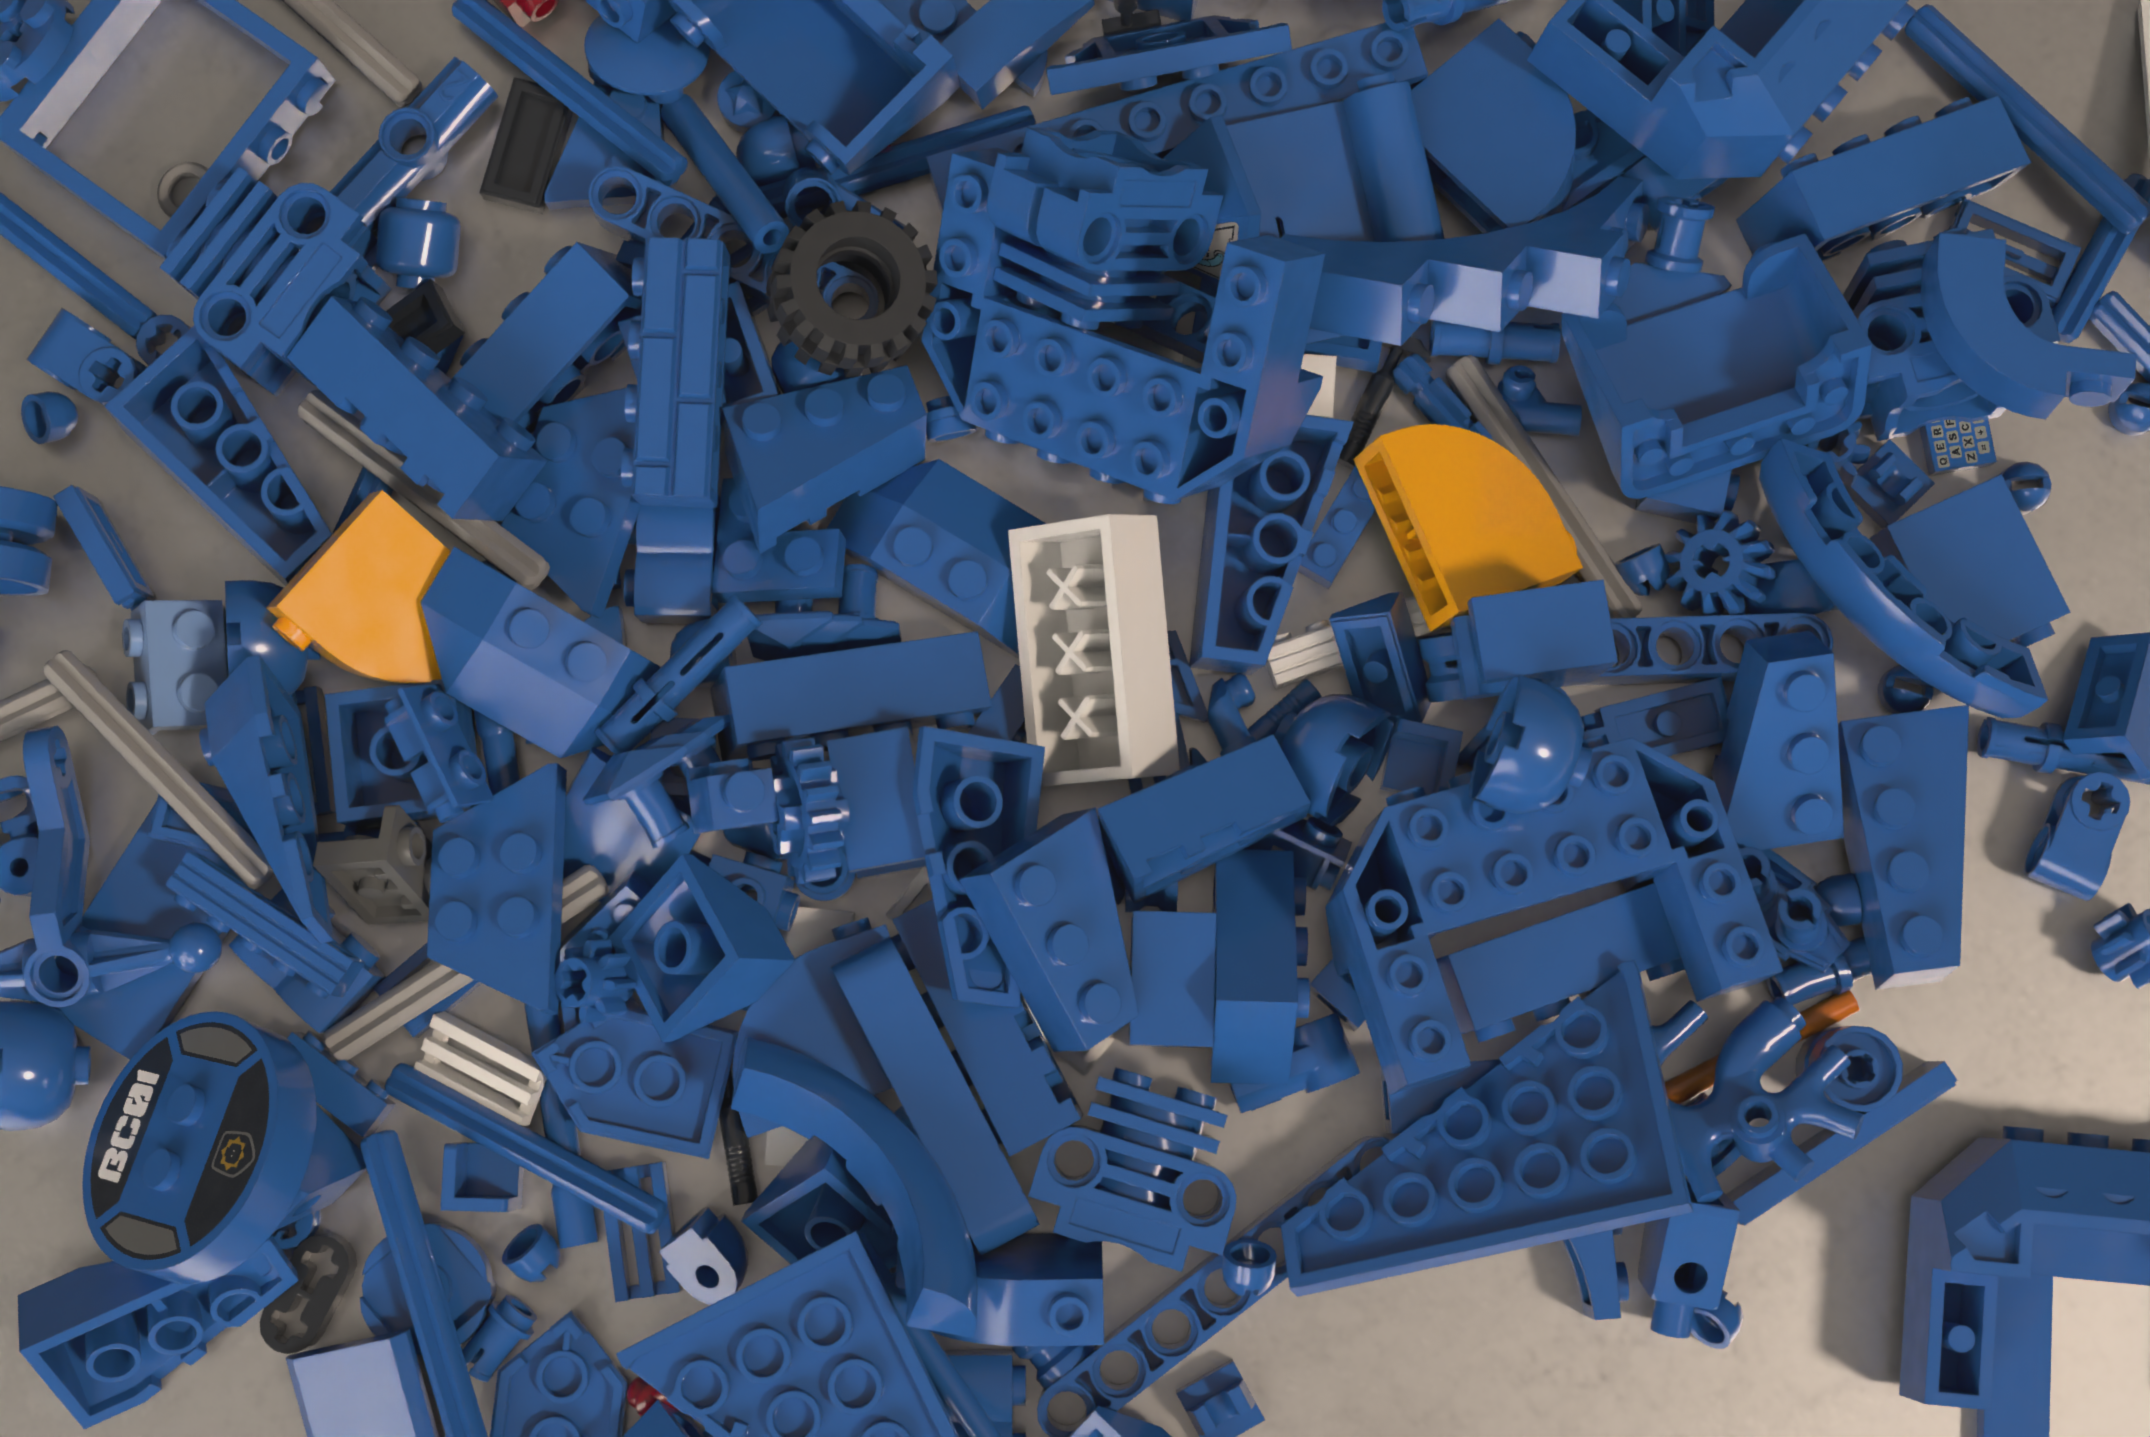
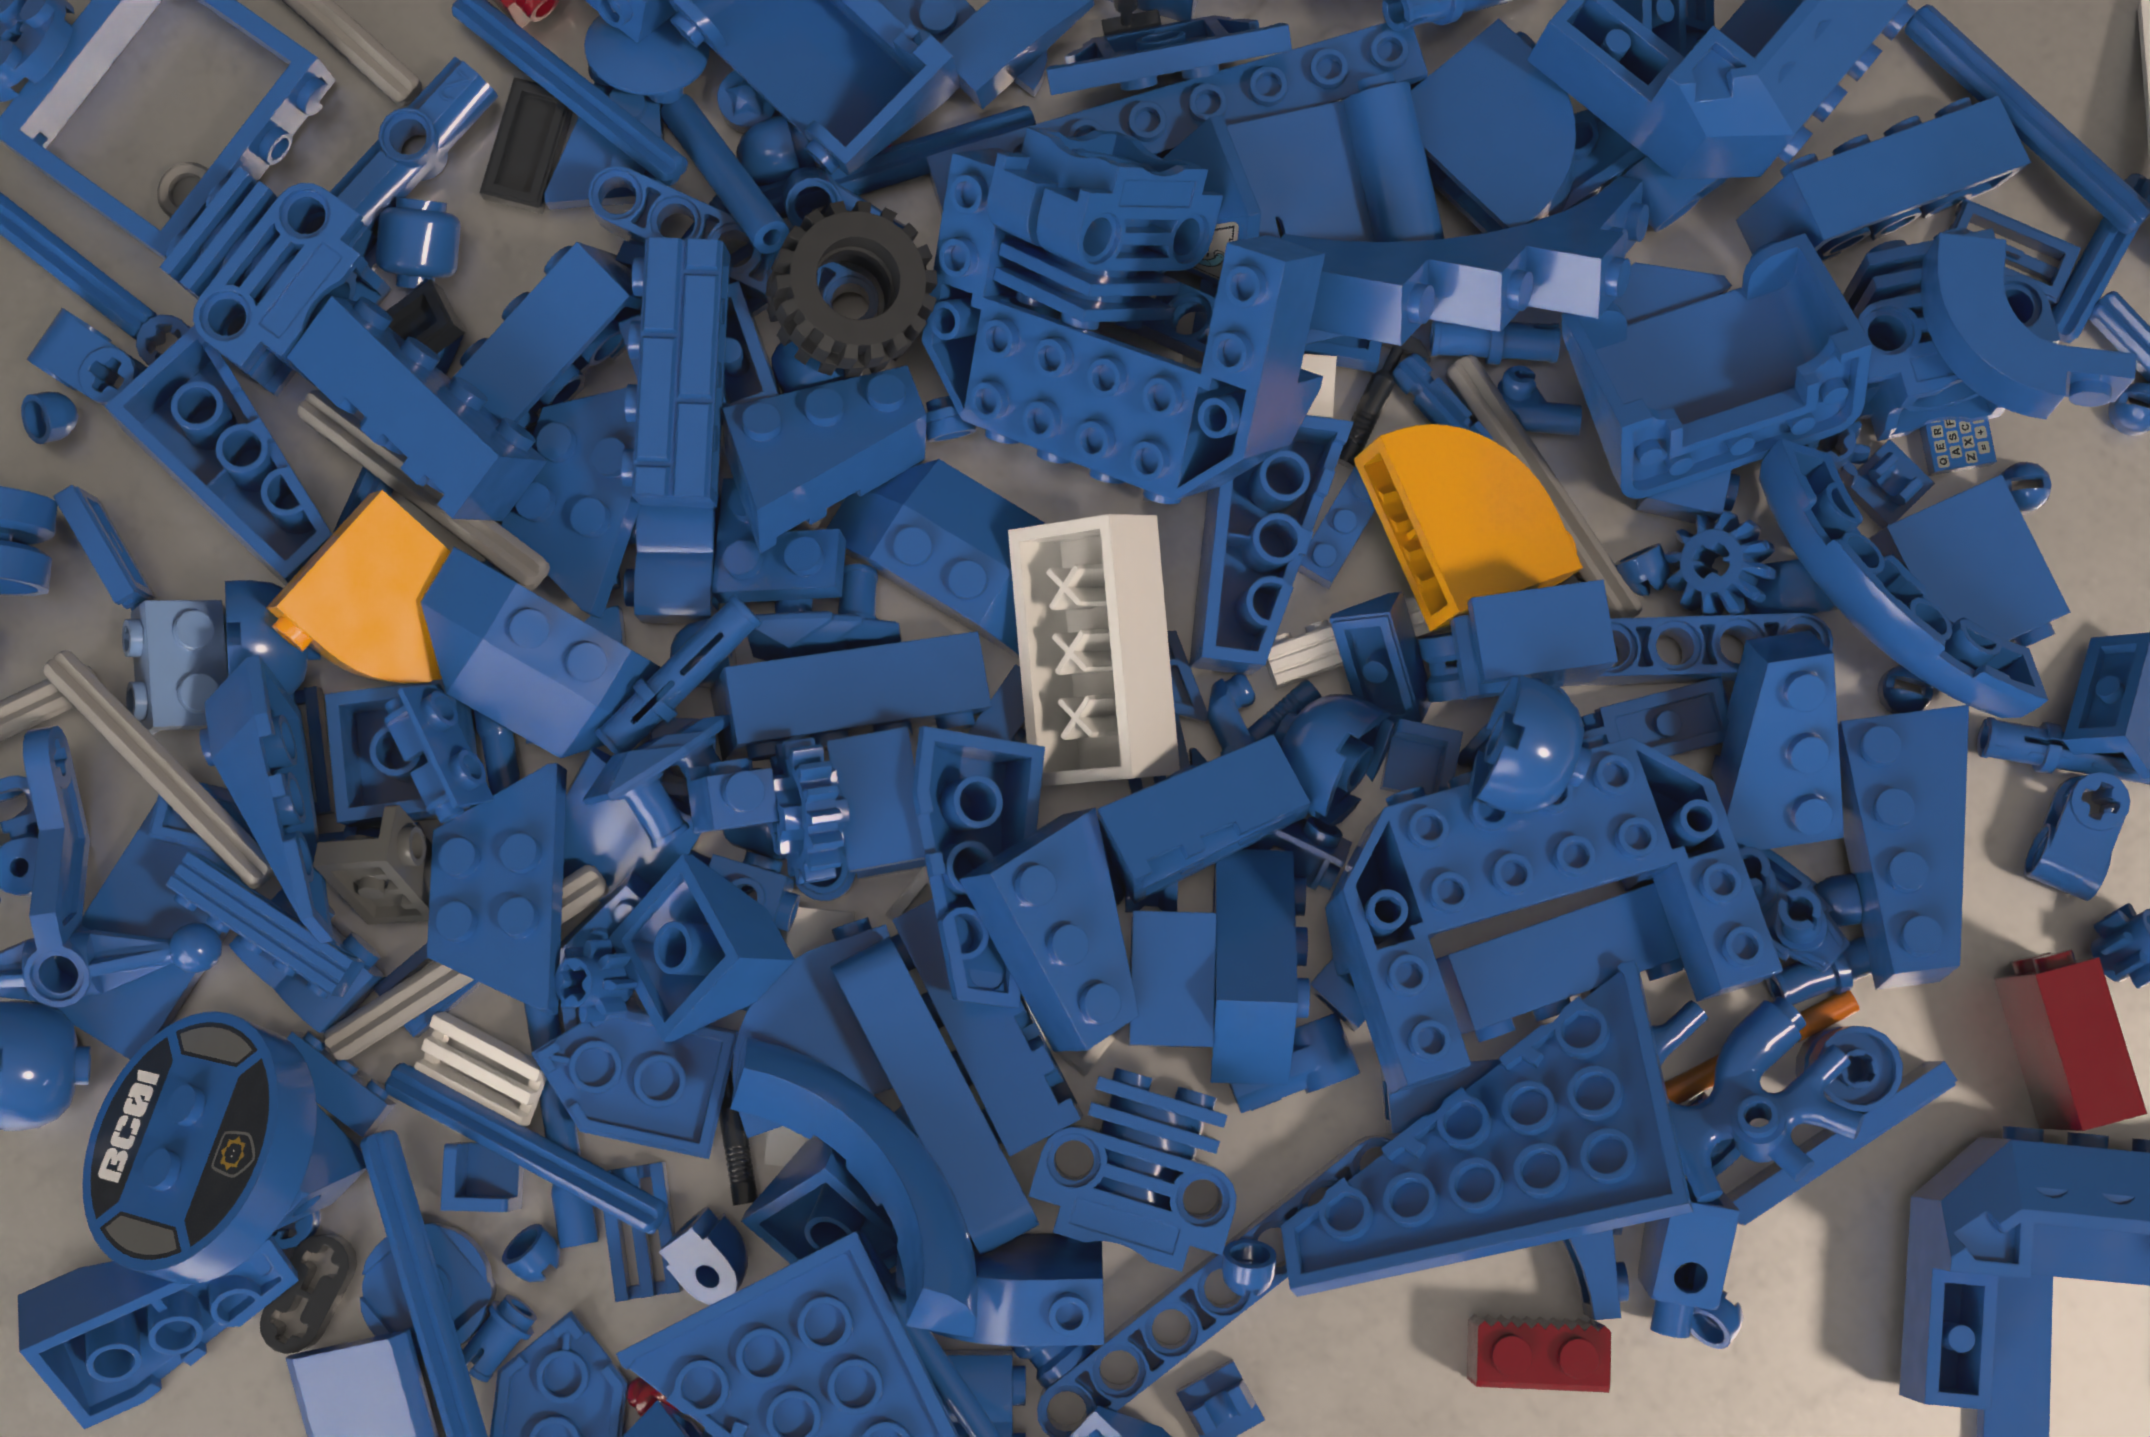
(1538, 1354): none -> dark red brick
(1679, 234): blue bush -> none
(2069, 1042): none -> dark red brick

